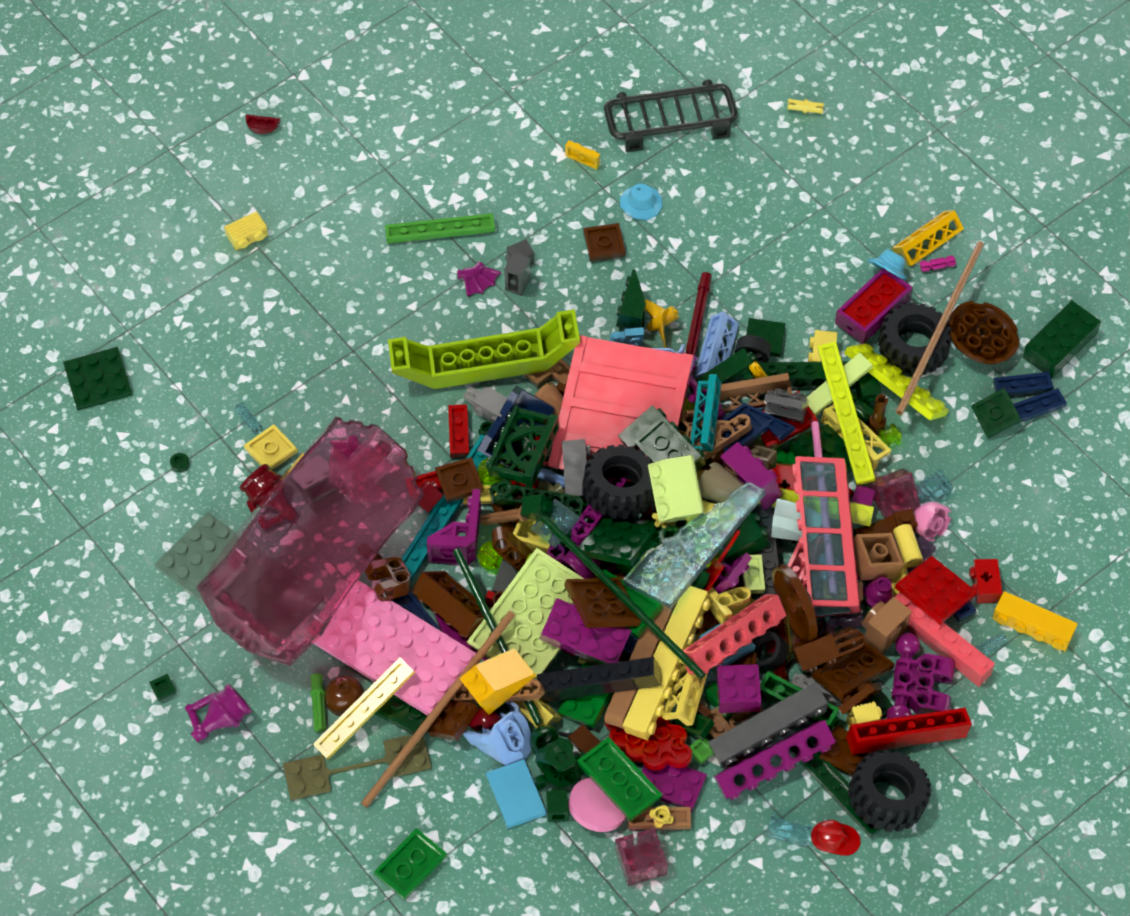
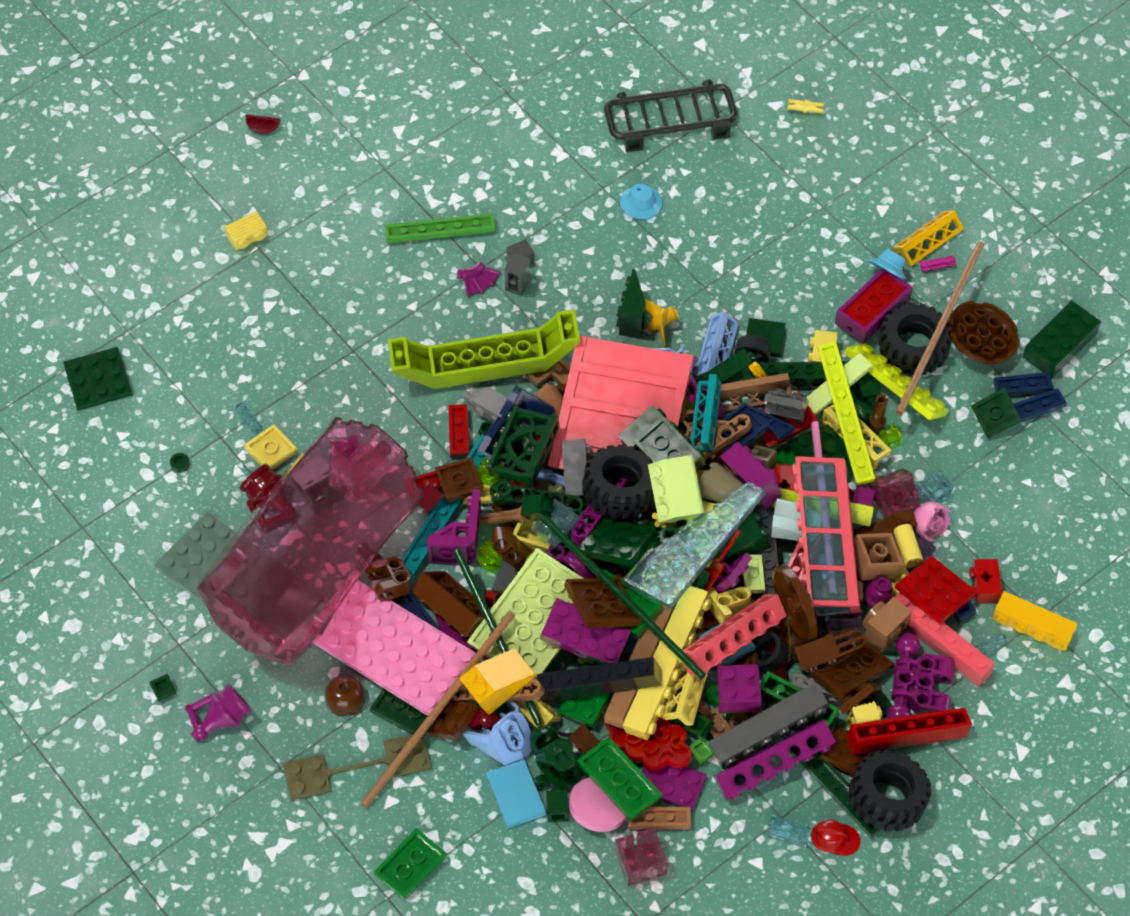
(317, 694): bright green axle -> none
(364, 708): light yellow plate -> none
(582, 154): yellow plate -> none
(604, 242): reddish brown plate -> none
(629, 336): medium azure plate -> none
(664, 811): light yellow plate -> none
(698, 314): dark red axle -> none

